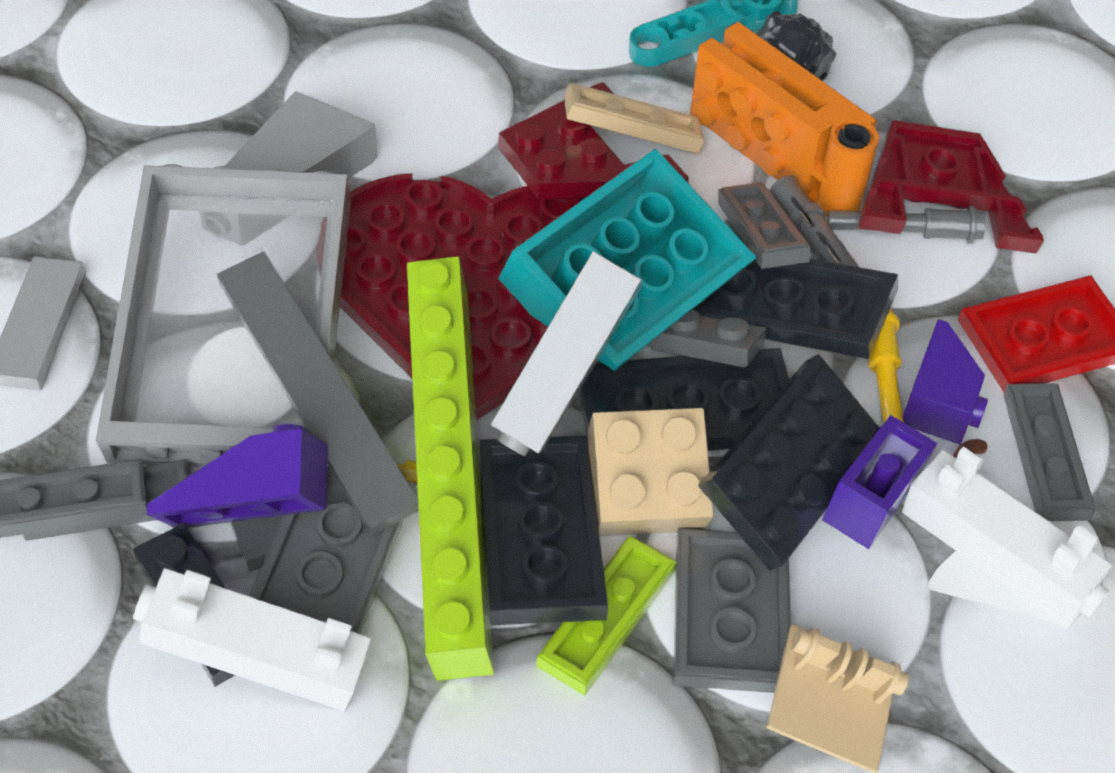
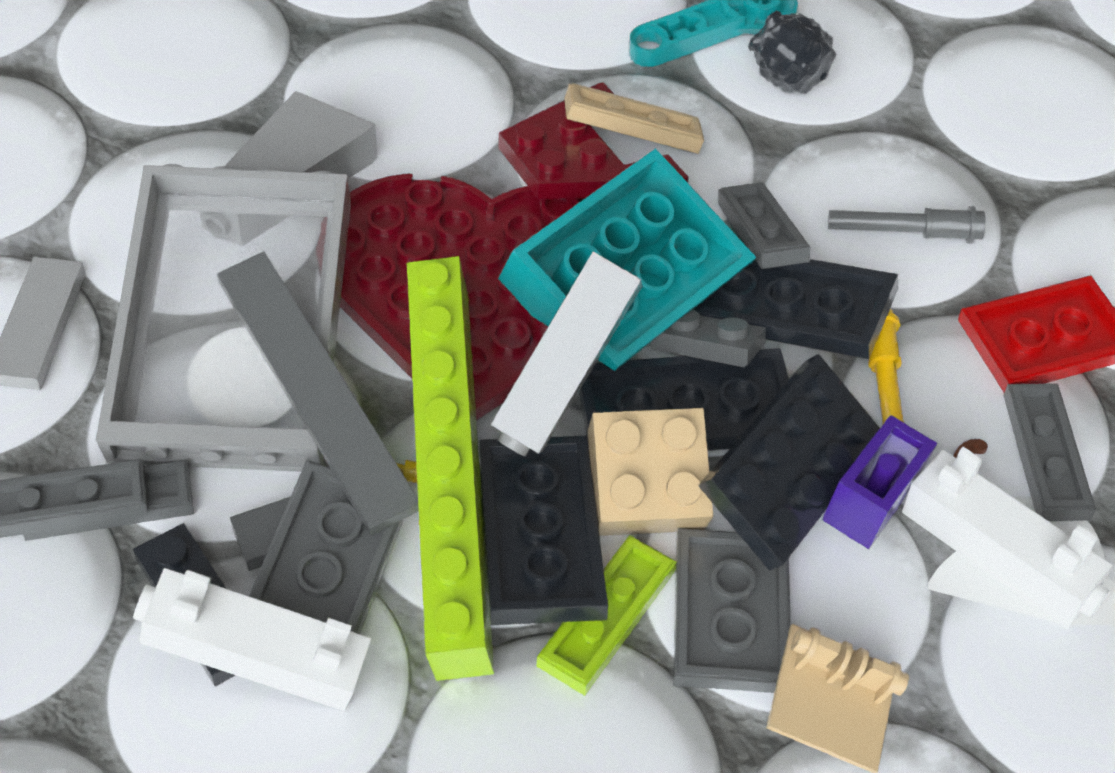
(252, 480): dark purple slope -> none
(784, 118): orange hinge -> none
(793, 199): dark grey pin -> none
(944, 169): dark red wing -> none
(946, 389): dark purple slope -> none

